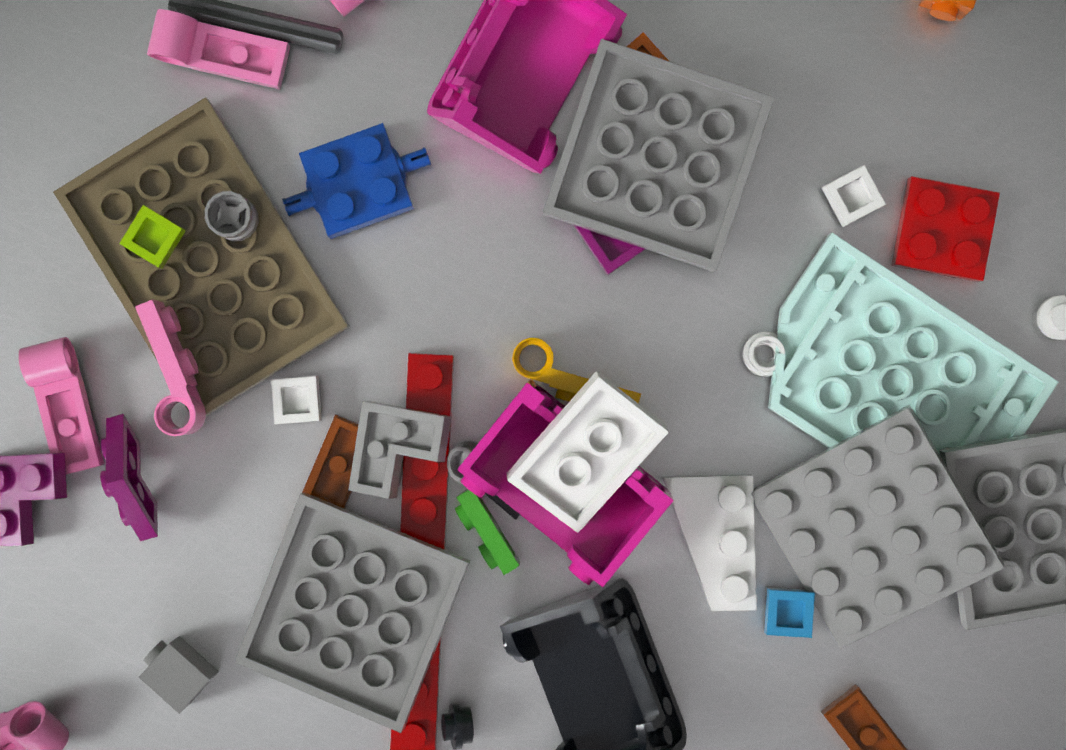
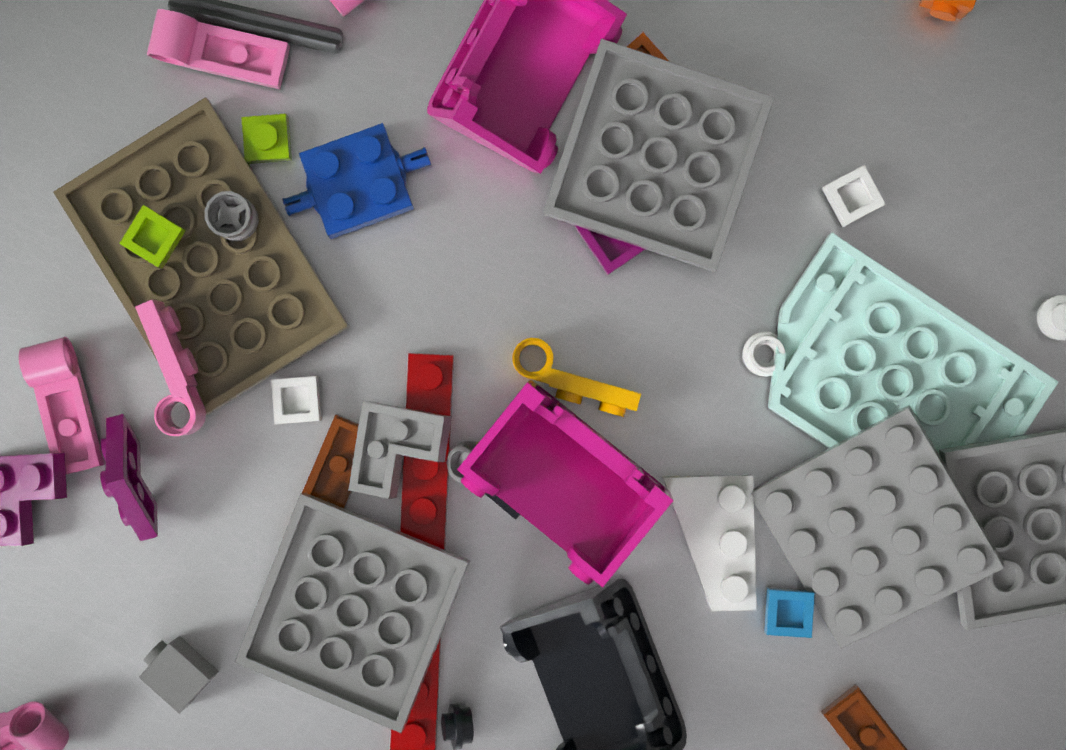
(266, 138): none -> lime plate
(496, 548): bright green plate -> none
(587, 452): white plate -> none
(945, 229): red plate -> none

